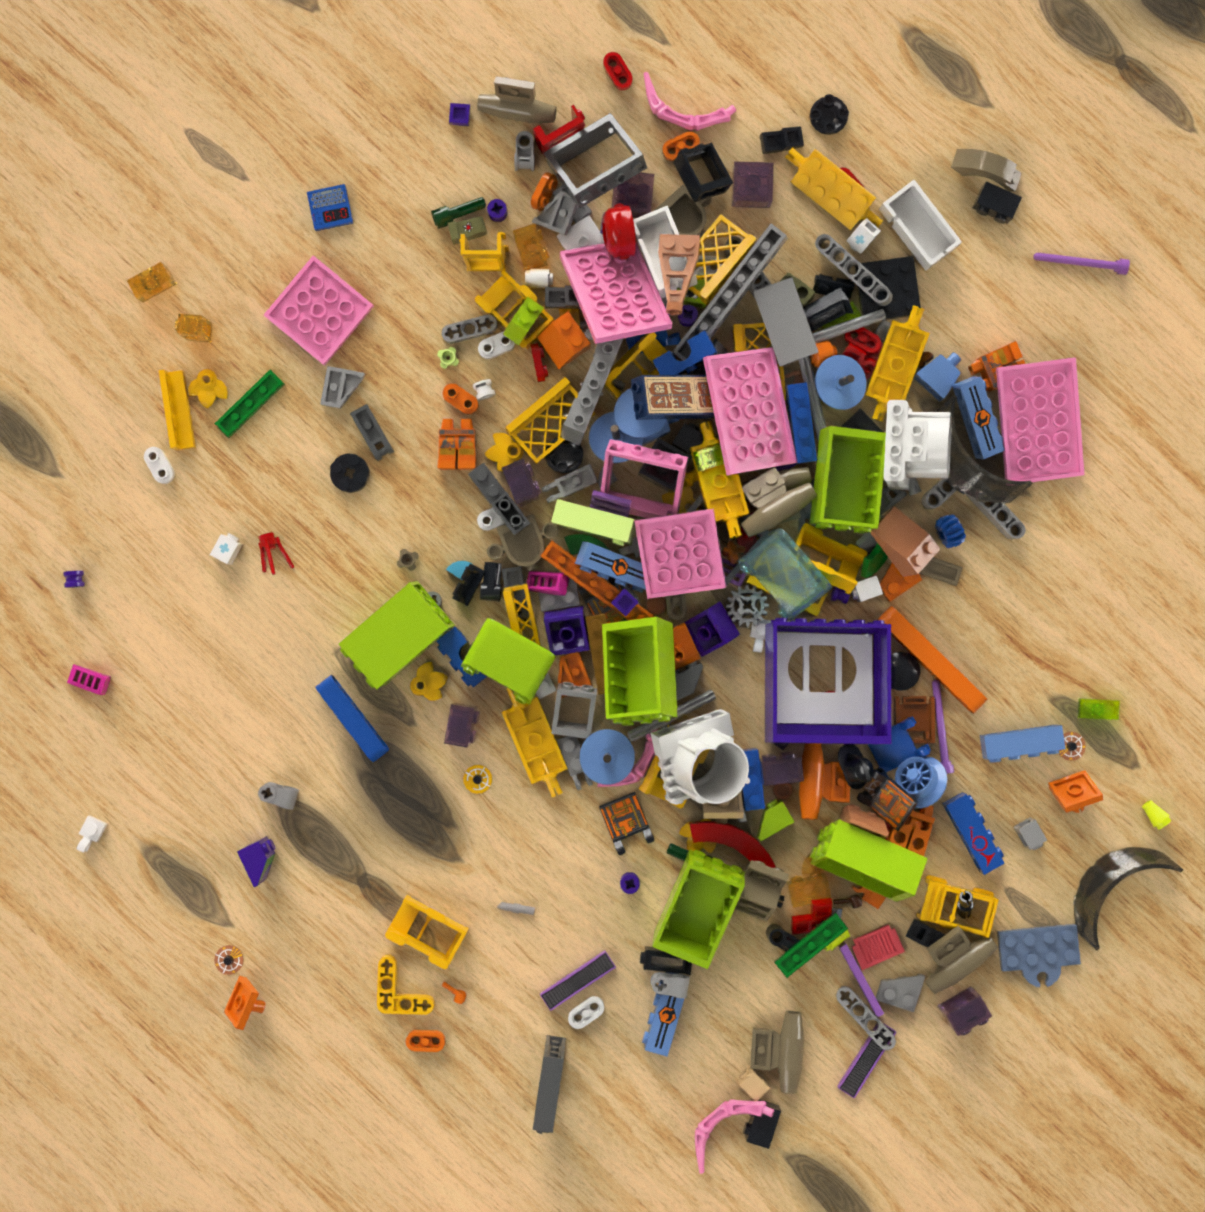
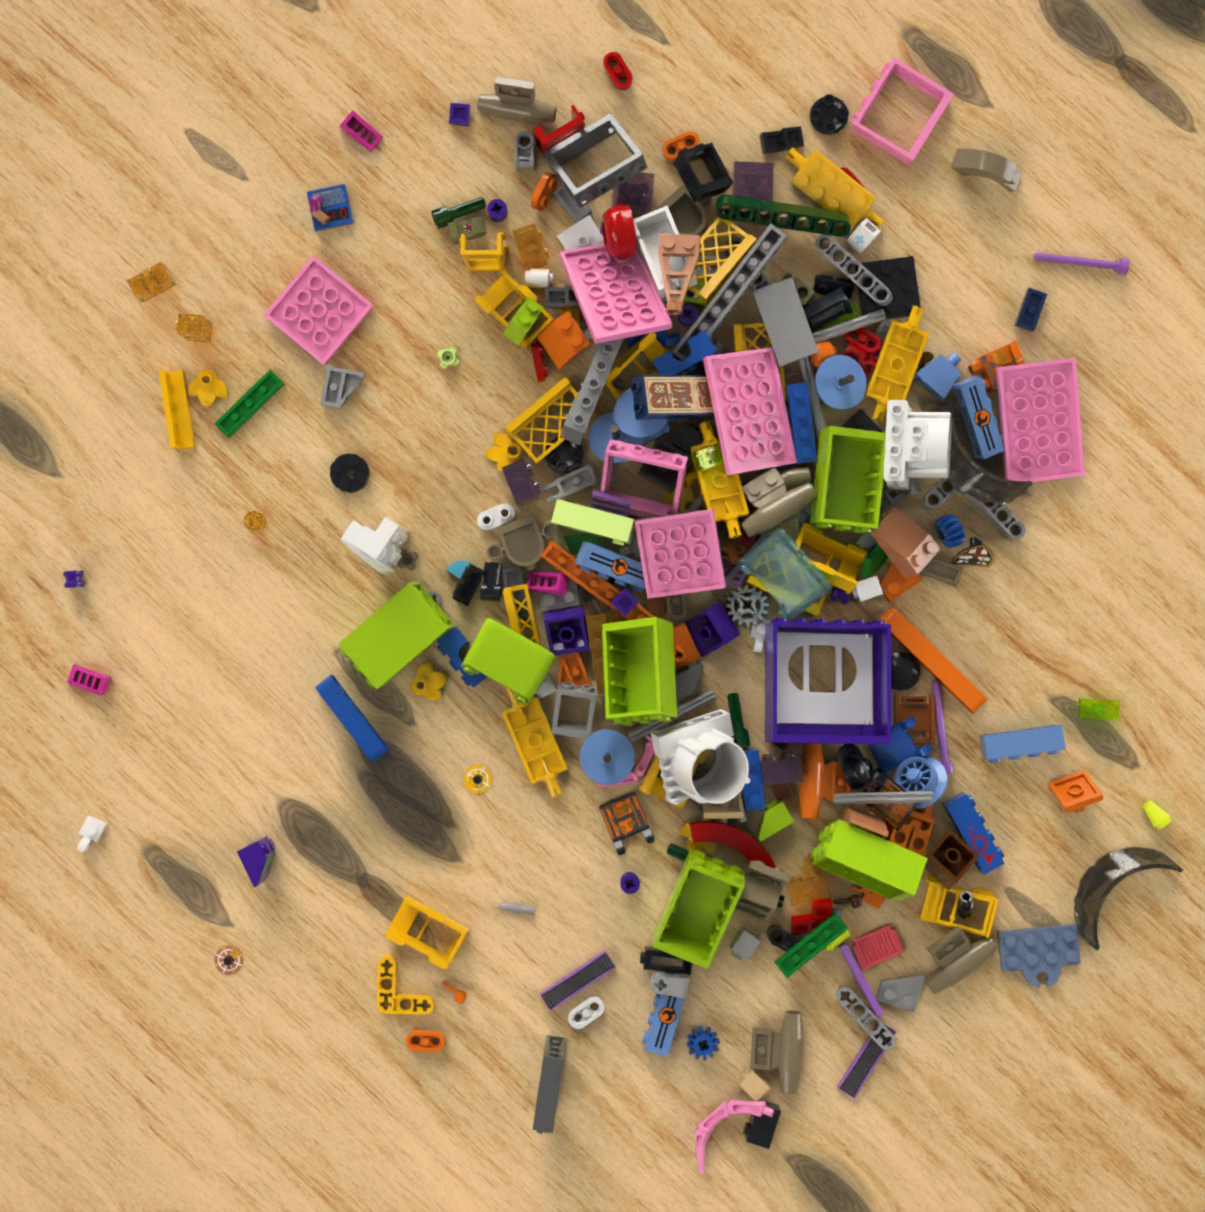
(158, 464): white plate -> none
(226, 548): white brick -> none
(242, 1002): orange tile -> none
(251, 521): none -> clear yellow wheel
(268, 543): red plant -> none
(282, 795): light grey piece -> none
(315, 209): none -> arm
(357, 137): none -> dark pink slope
(371, 431): dark grey plate -> none
(376, 547): none -> white piece
(456, 337): light grey beam -> none
(457, 439): orange hips -> none
(459, 399): orange plate -> none
(461, 725): clear purple brick -> none
(484, 389): white wheel -> none
(497, 347): white plate -> none
(498, 499): dark grey slope -> none
(558, 214): light grey wing -> none
(570, 750): light grey hinge -> none
(686, 121): bright pink animal -> none
(694, 1044): none -> blue gear
(741, 735): none -> dark green piece
(744, 944): none -> light grey brick
(775, 209): none -> dark green beam
(883, 797): none -> light grey axle
(917, 80): none -> bright pink window
(920, 225): white piece -> none
(923, 933): black slope -> none
(950, 859): none -> reddish brown brick
(965, 1011): clear purple brick -> none
(975, 555): none -> shield
(996, 203): black brick -> none
(1030, 309): none -> dark blue plate
(1030, 834): light grey brick -> none
(1074, 746): nougat piece -> none

